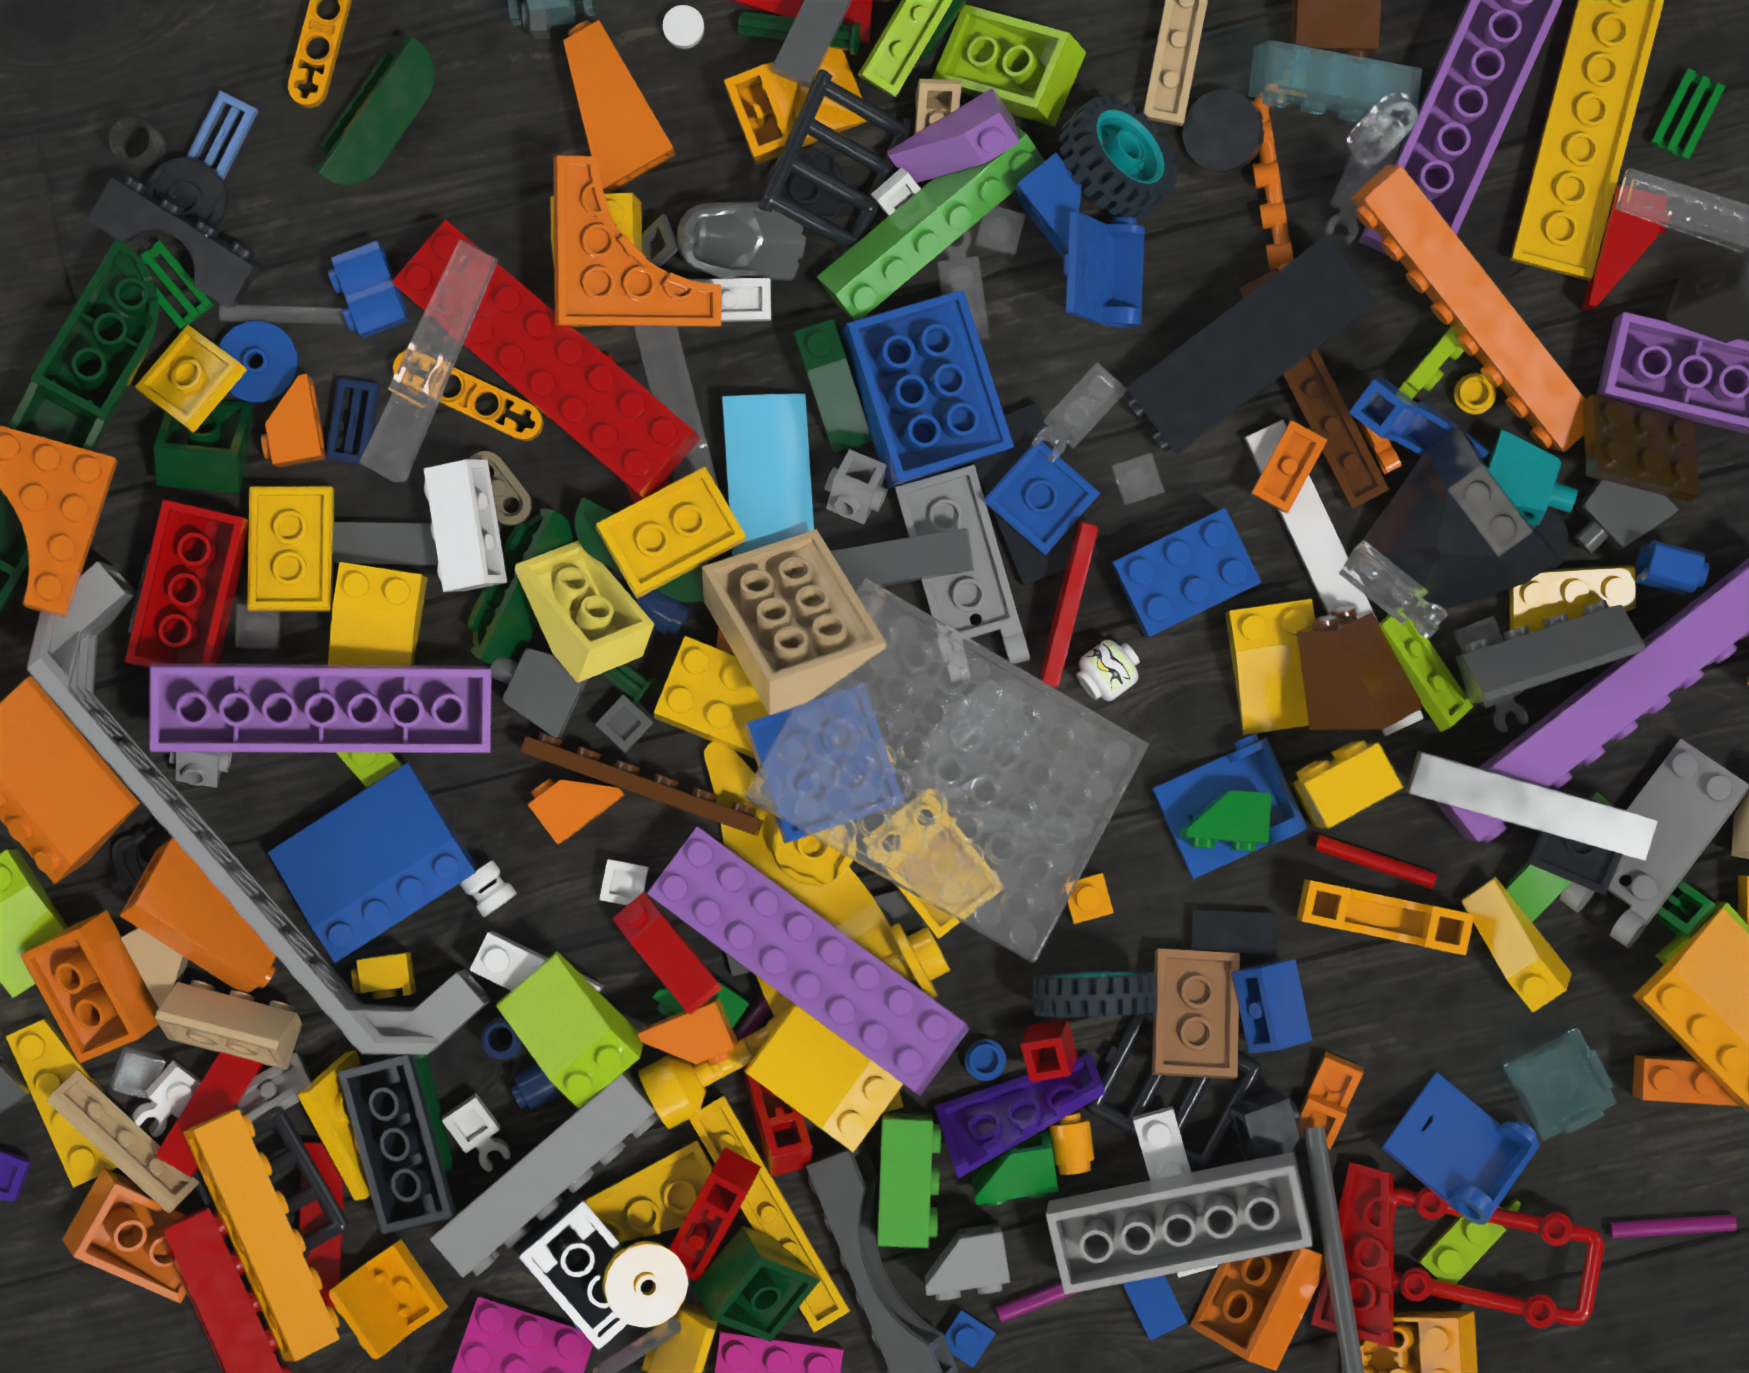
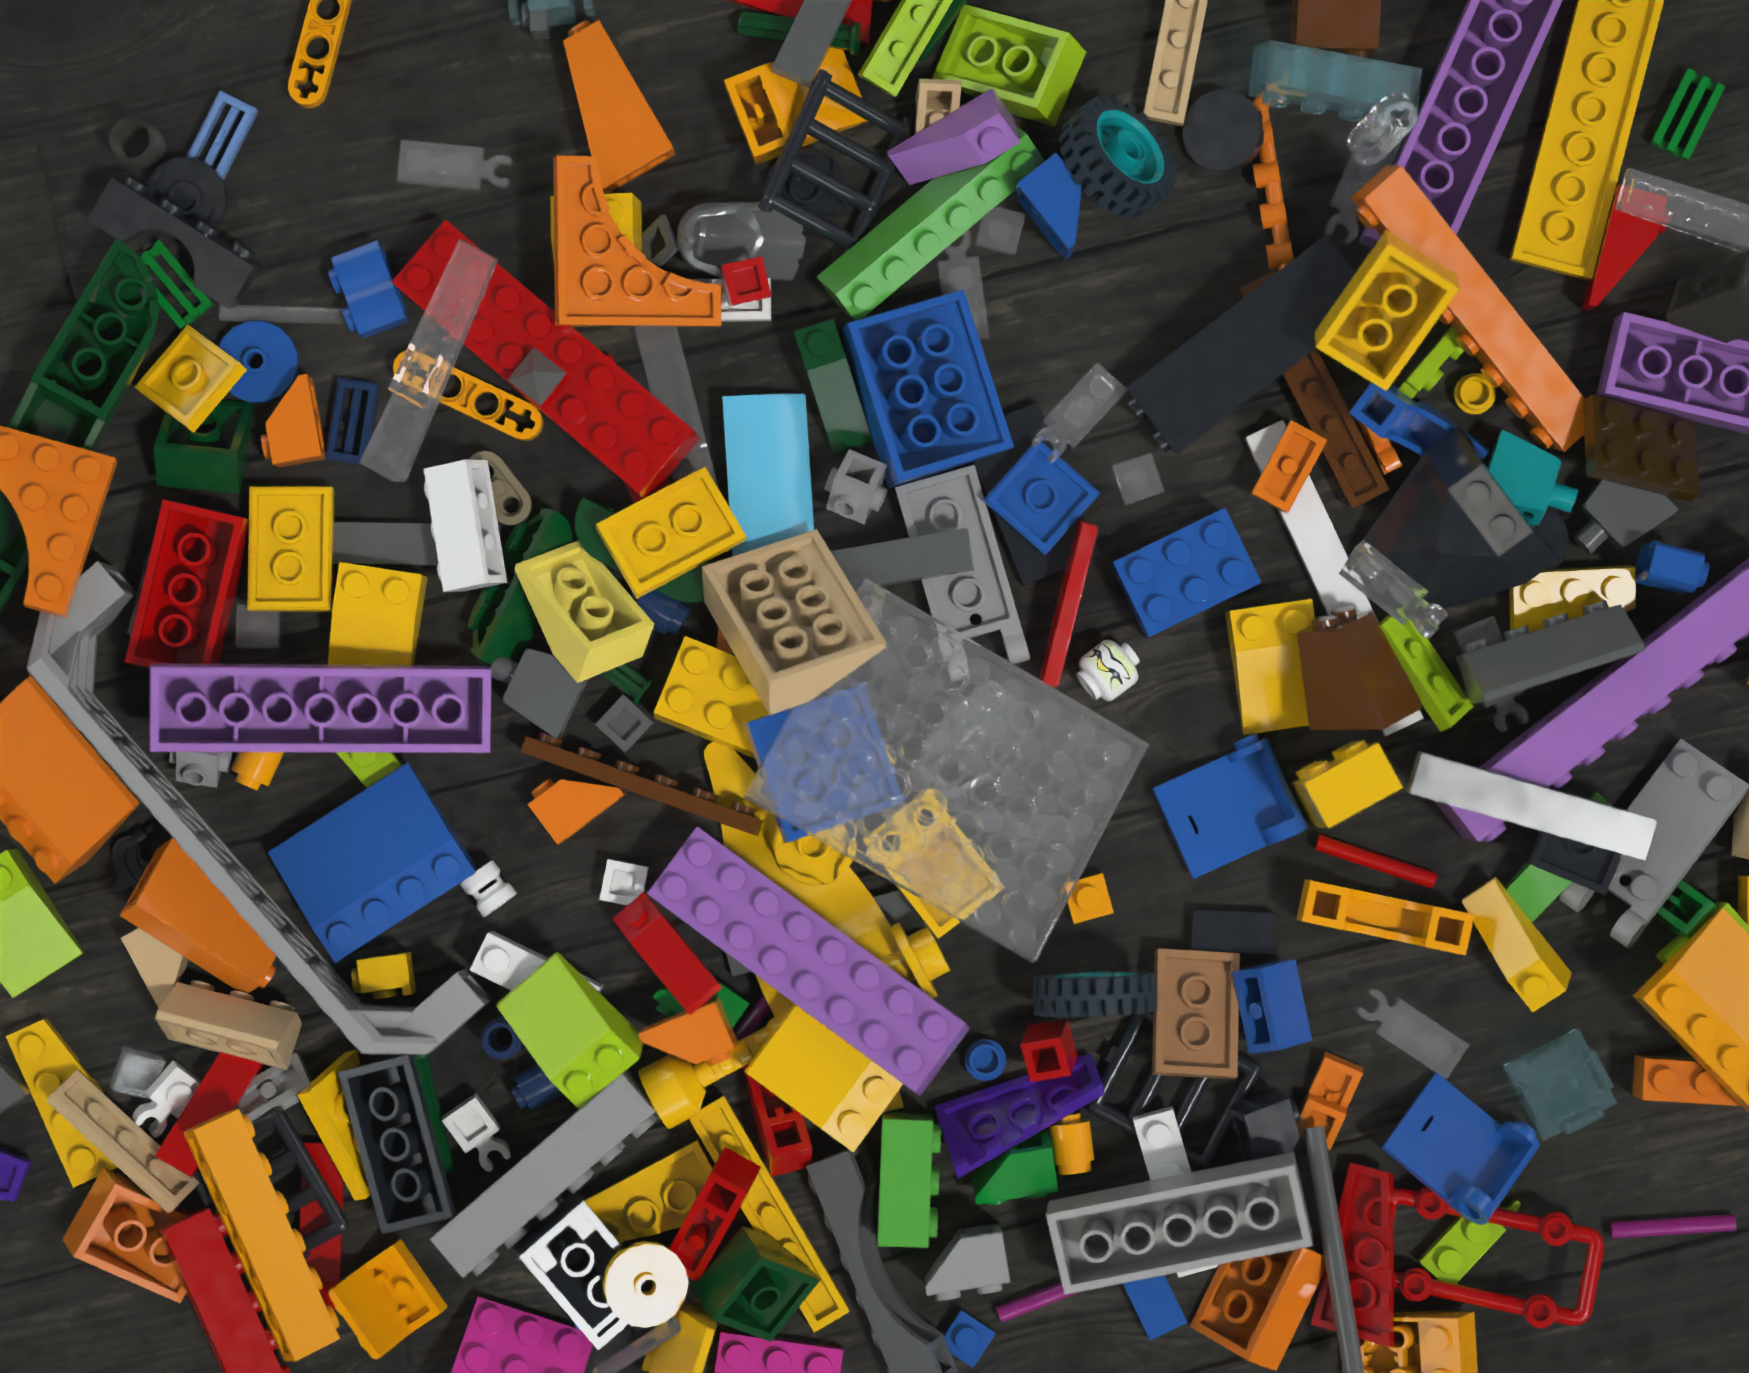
(92, 987): orange slope -> none
(256, 768): none -> light orange brick
(378, 114): dark green brick -> none
(448, 166): none -> clear plate
(537, 376): none -> dark grey slope
(683, 26): white tile -> none
(745, 281): none -> red plate
(895, 191): white plate -> none
(1105, 270): blue door -> none
(1231, 818): green slope -> none
(1386, 310): none -> yellow brick
(1416, 1034): none -> clear plate

